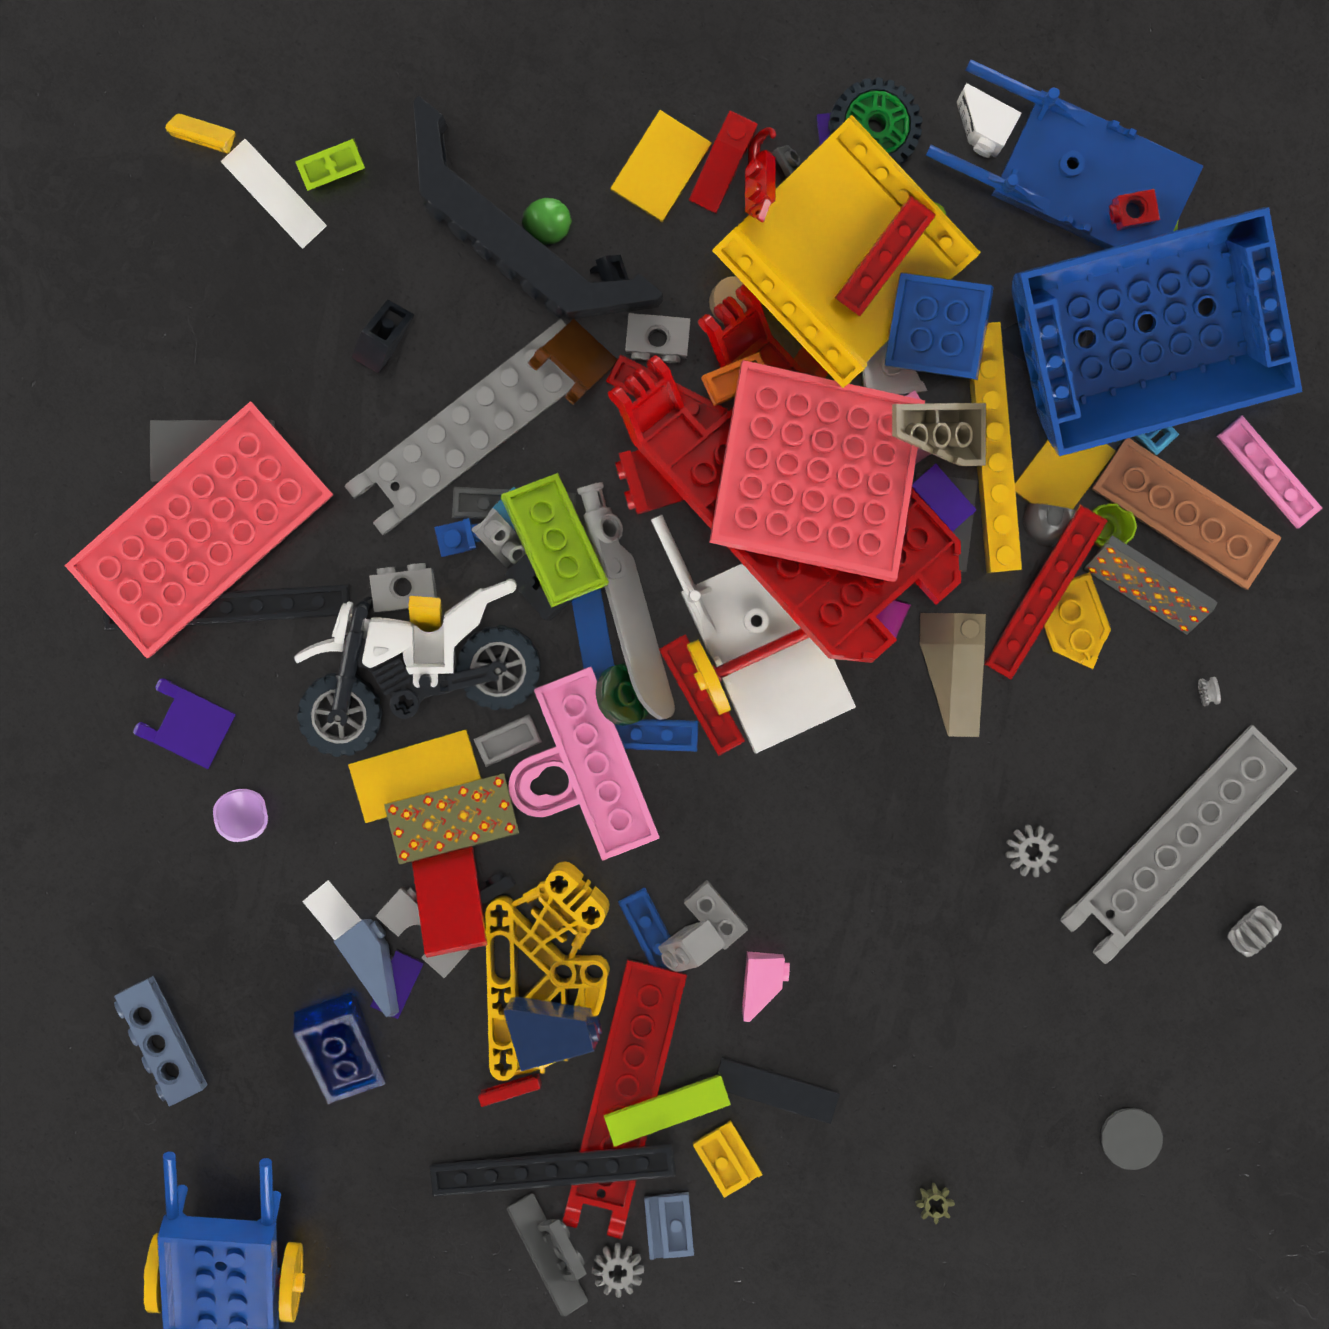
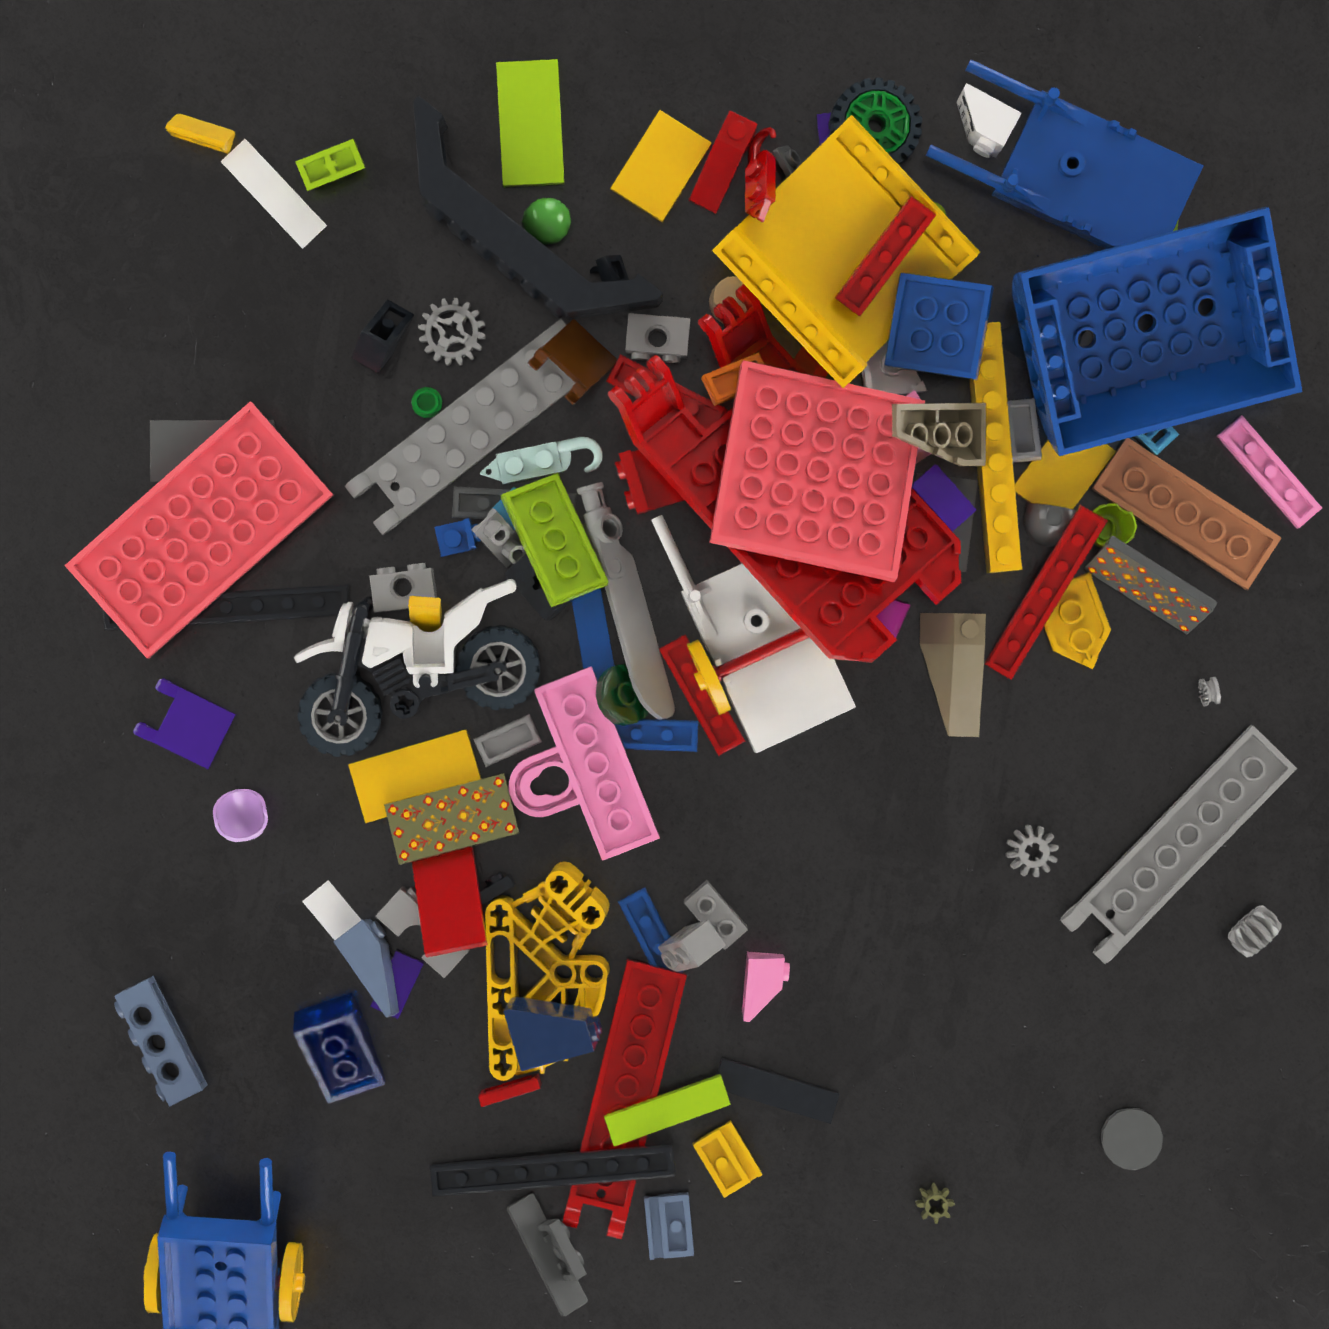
(427, 402): none -> green plate
(459, 319): none -> light grey gear
(530, 123): none -> lime tile
(540, 460): none -> light aqua plate
(628, 1275): light grey gear -> none
(1024, 430): none -> light grey tile
(1146, 203): red brick -> none

